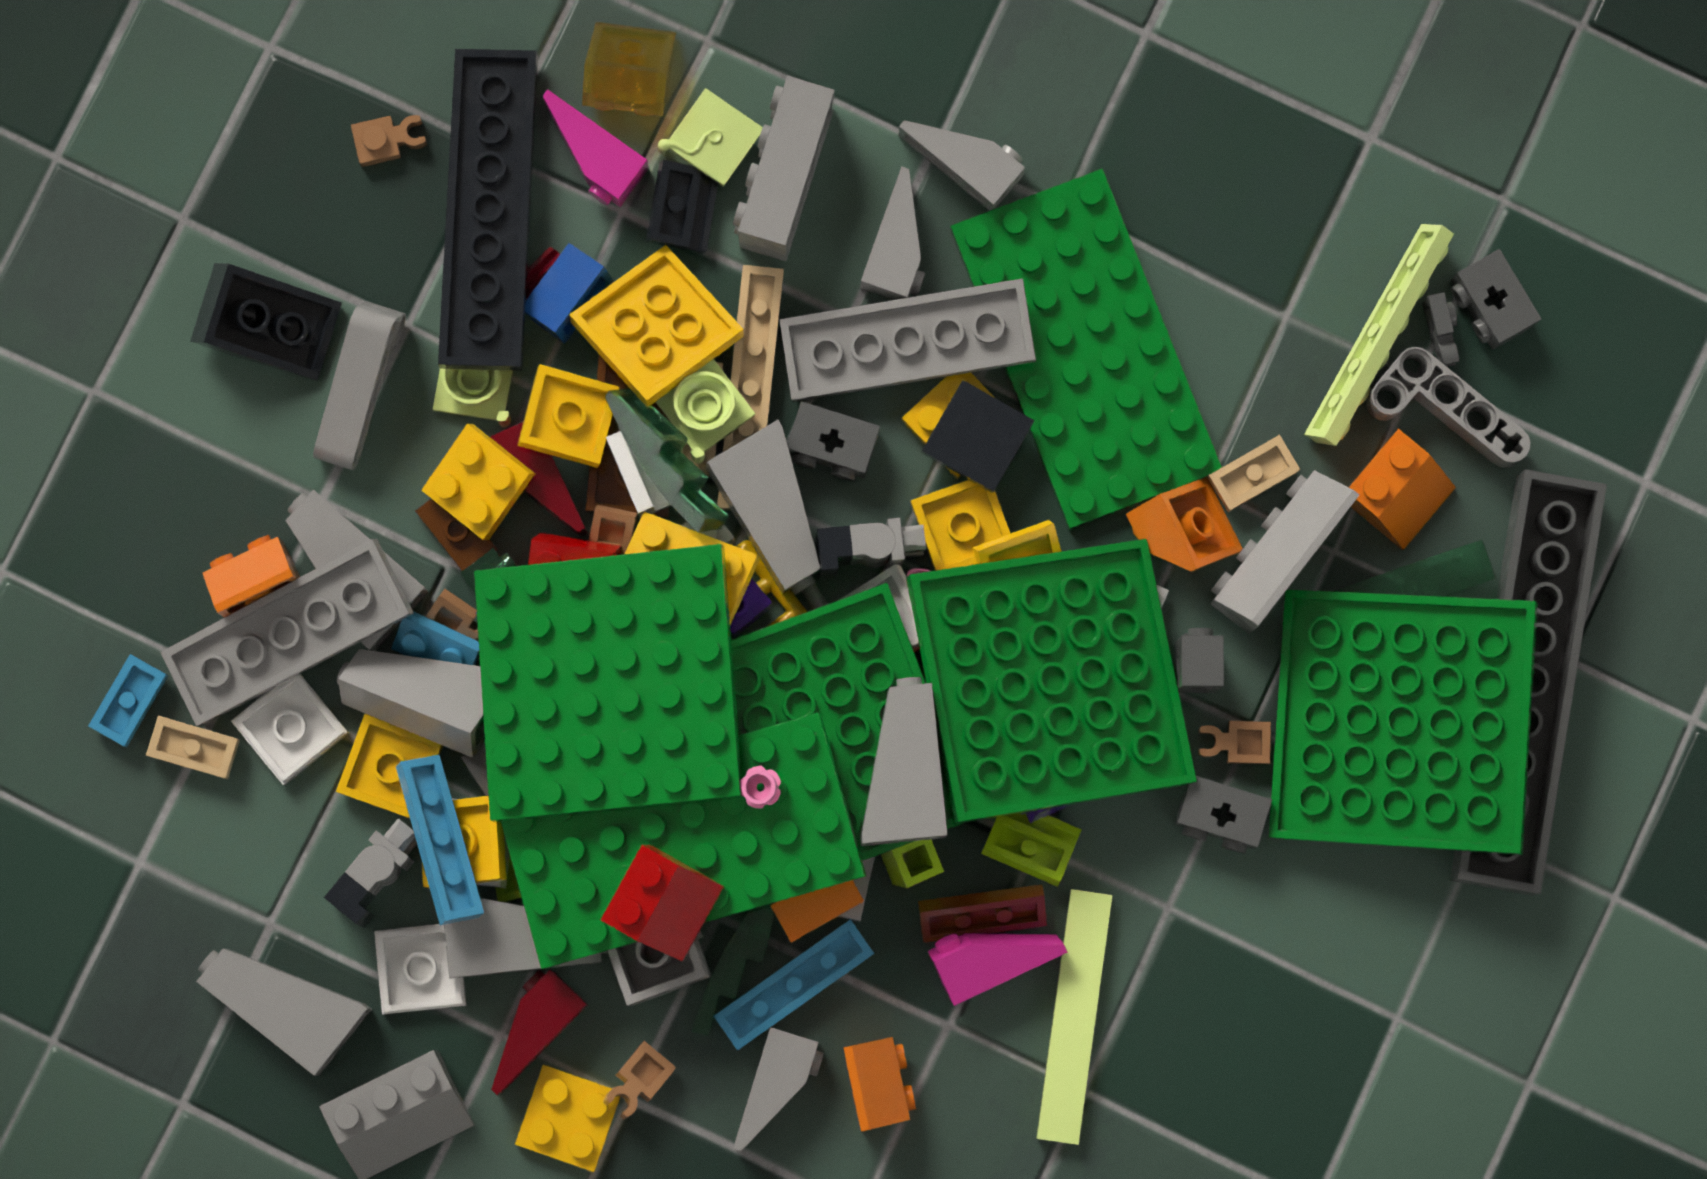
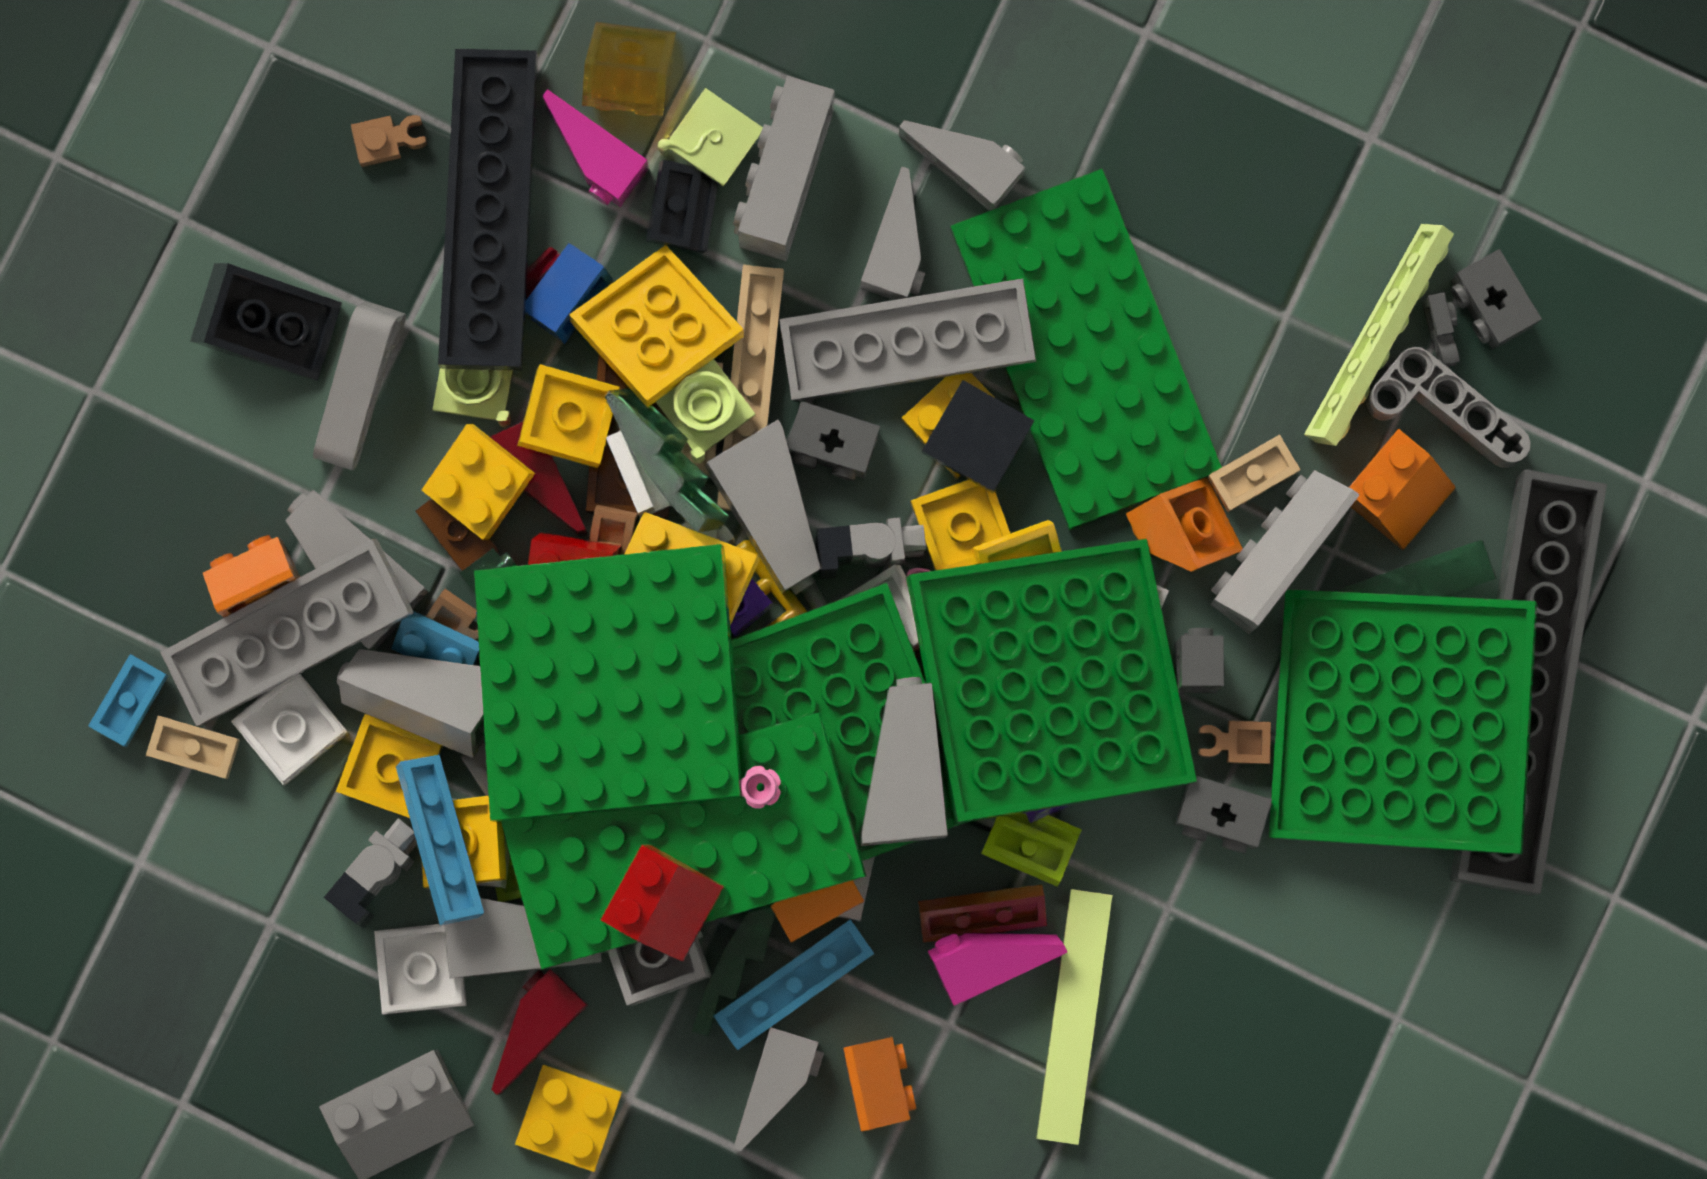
(289, 1011): light grey slope -> none
(642, 1076): medium nougat plate -> none
(912, 863): lime brick -> none

